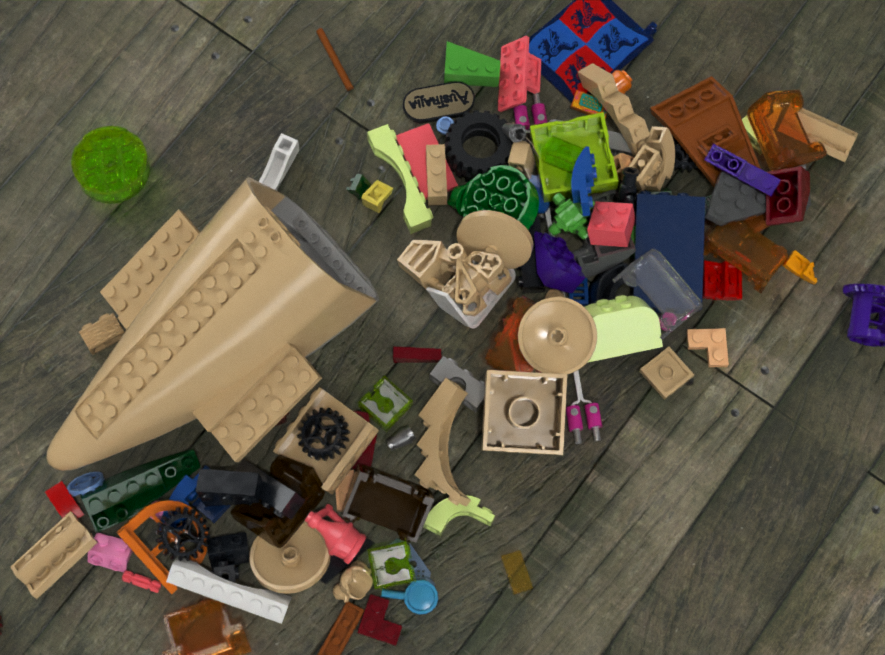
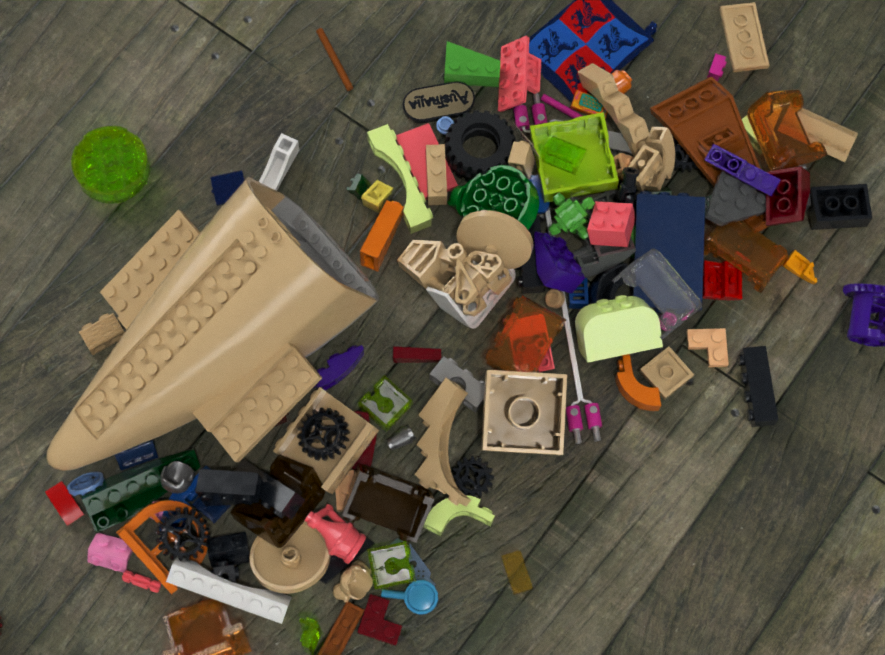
(53, 555): tan slope -> none
(136, 455): none -> dark blue plate
(176, 477): none -> flat silver hair
(225, 186): none -> clear blue piece
(310, 637): none -> clear neon green bracket
(339, 367): none -> dark purple slope
(381, 235): none -> orange slope
(480, 473): none -> black gear
(514, 132): flat silver cone -> none
(557, 336): tan dish -> none
(559, 106): none -> dark pink bar
(583, 180): blue slope -> none
(634, 392): none -> orange arch
(716, 67): none -> dark pink piece
(744, 37): none -> tan tile
(758, 386): none -> black brick
(839, 207): none -> black brick

